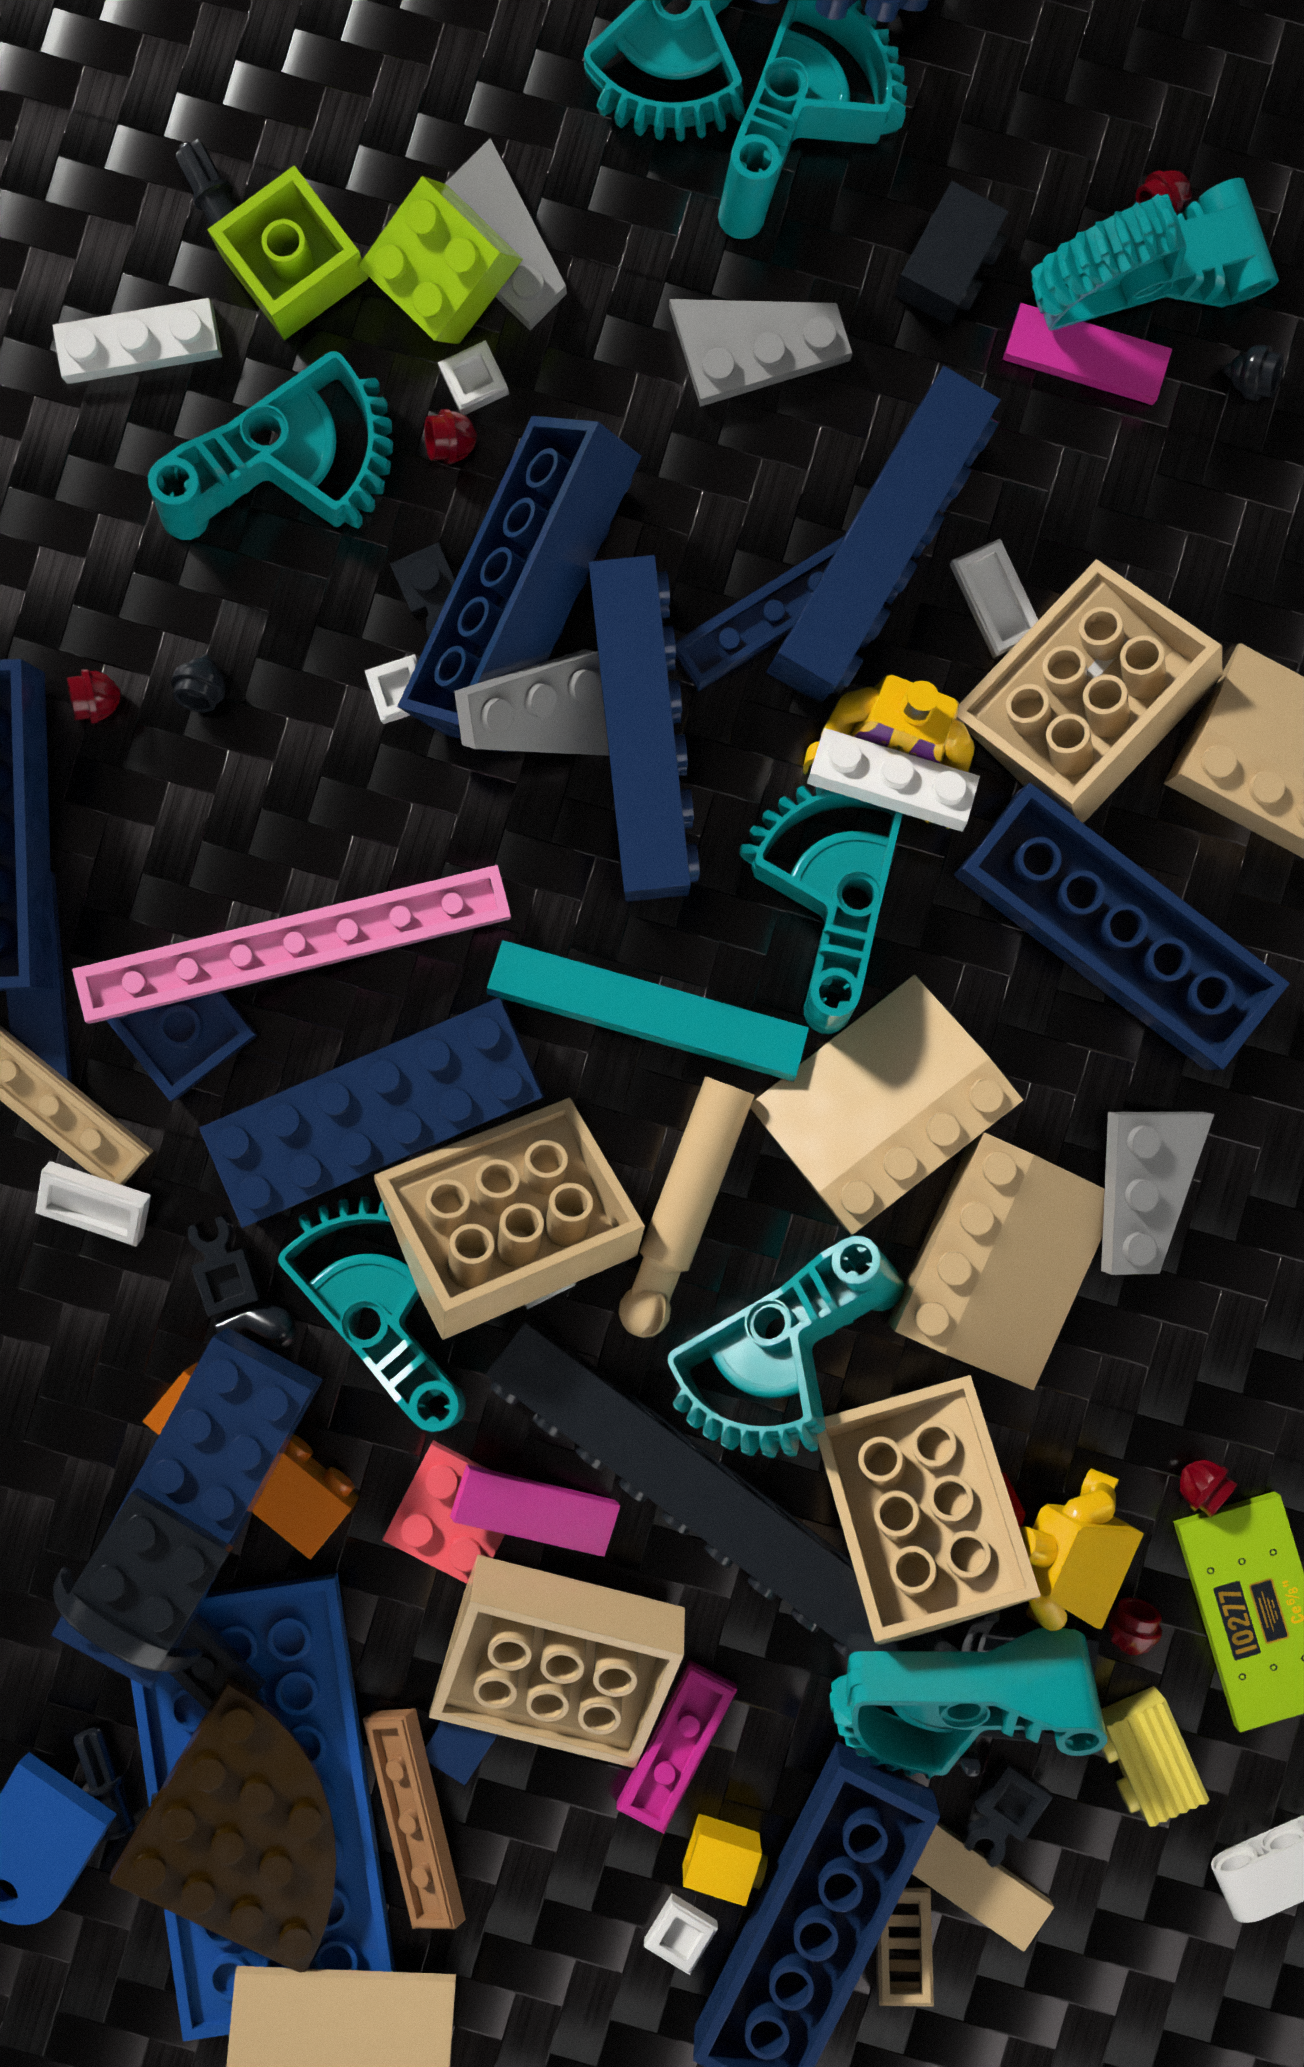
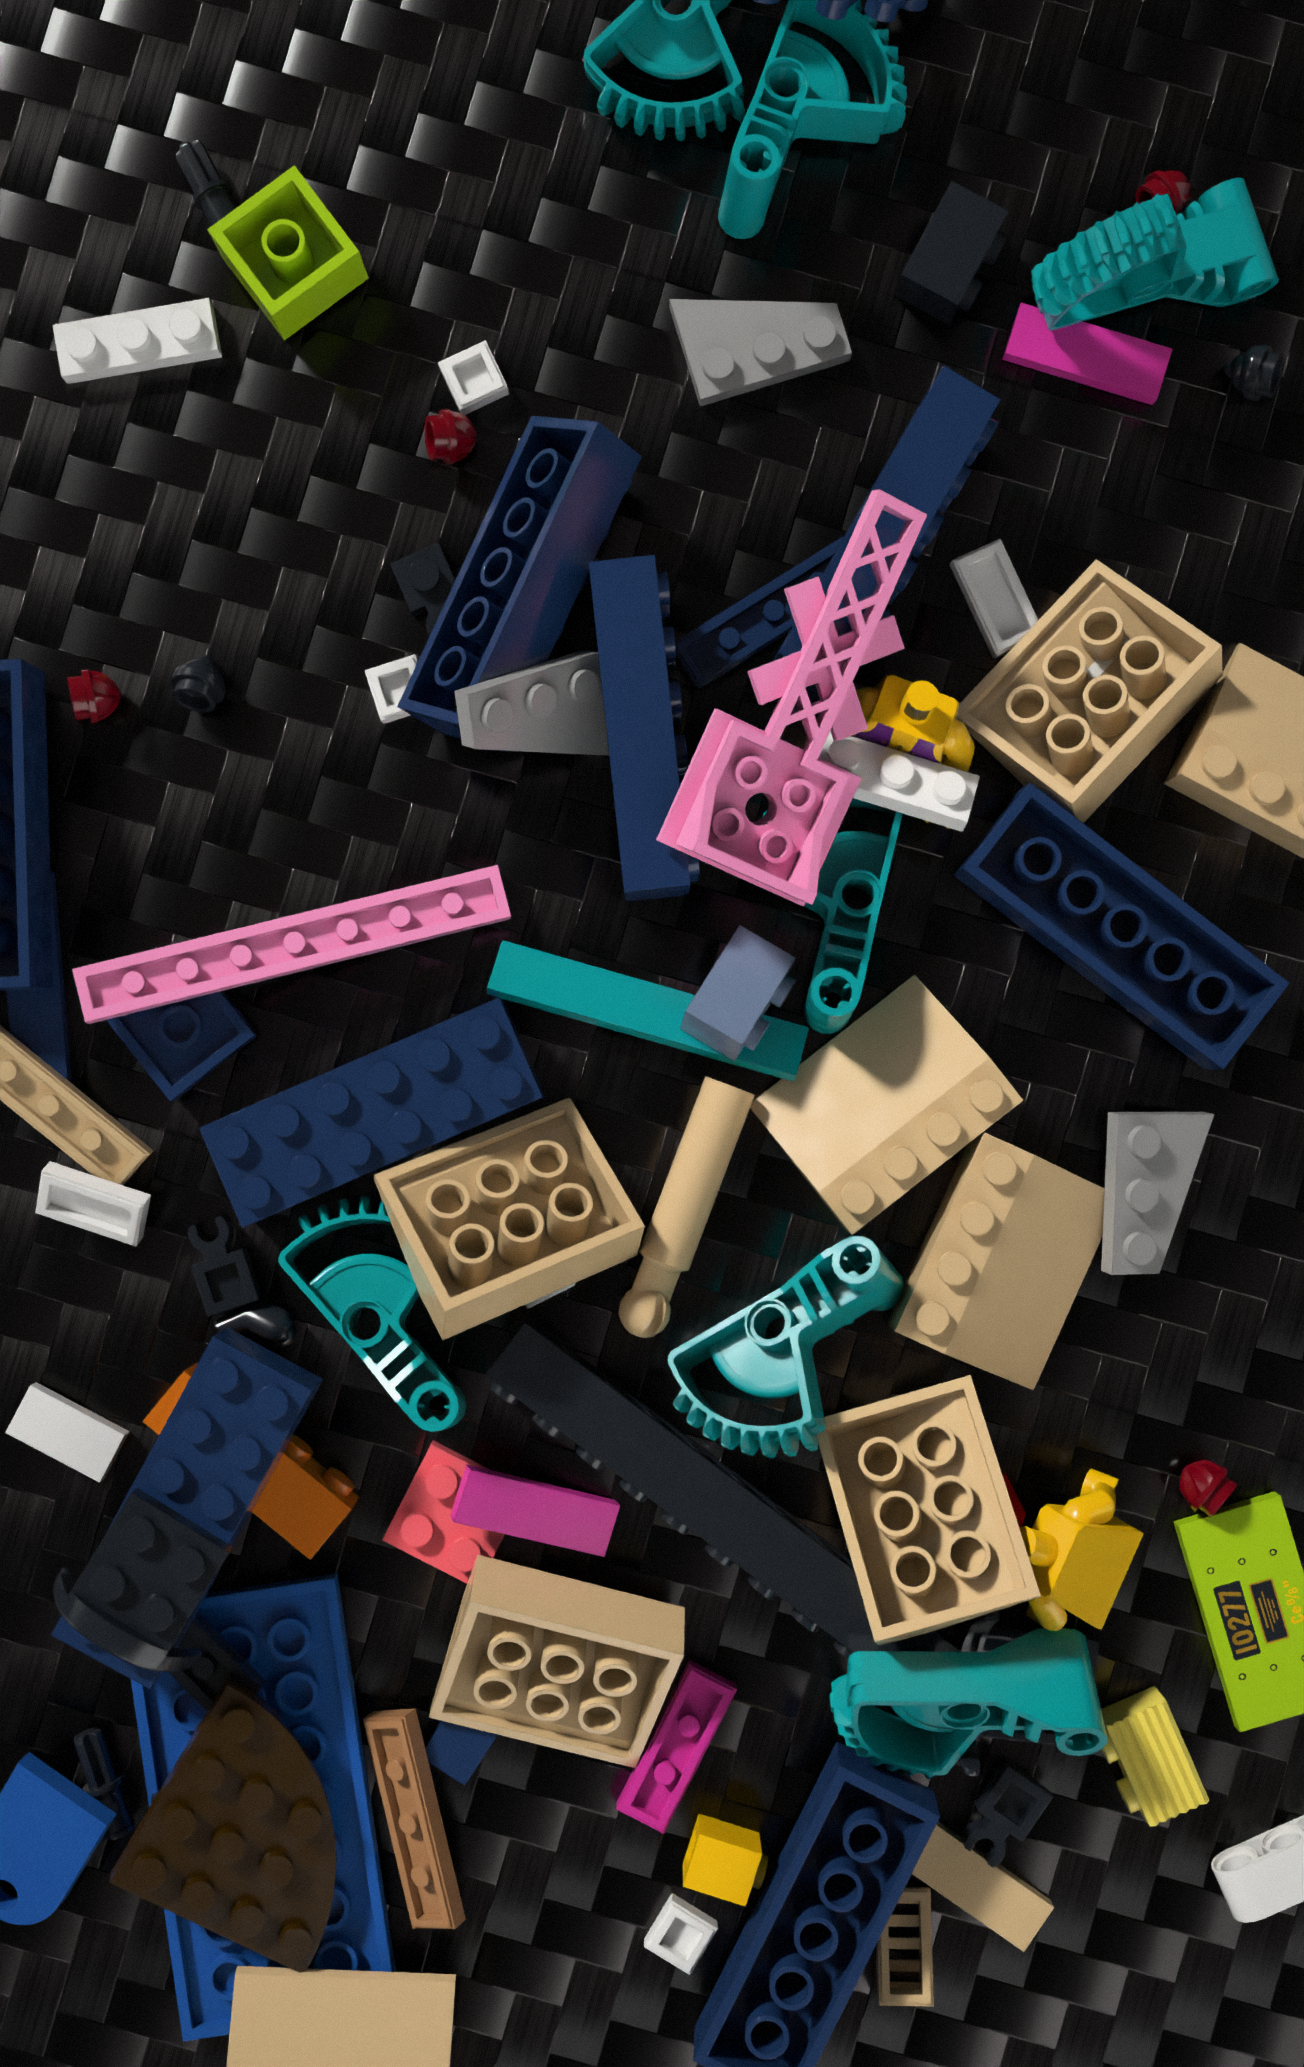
(67, 1432): none -> white tile
(226, 462): teal arm -> none
(440, 261): lime brick -> none
(492, 194): light grey wing -> none
(738, 993): none -> sand blue brick
(802, 790): none -> bright pink piece
(1134, 1626): dark red plate -> none

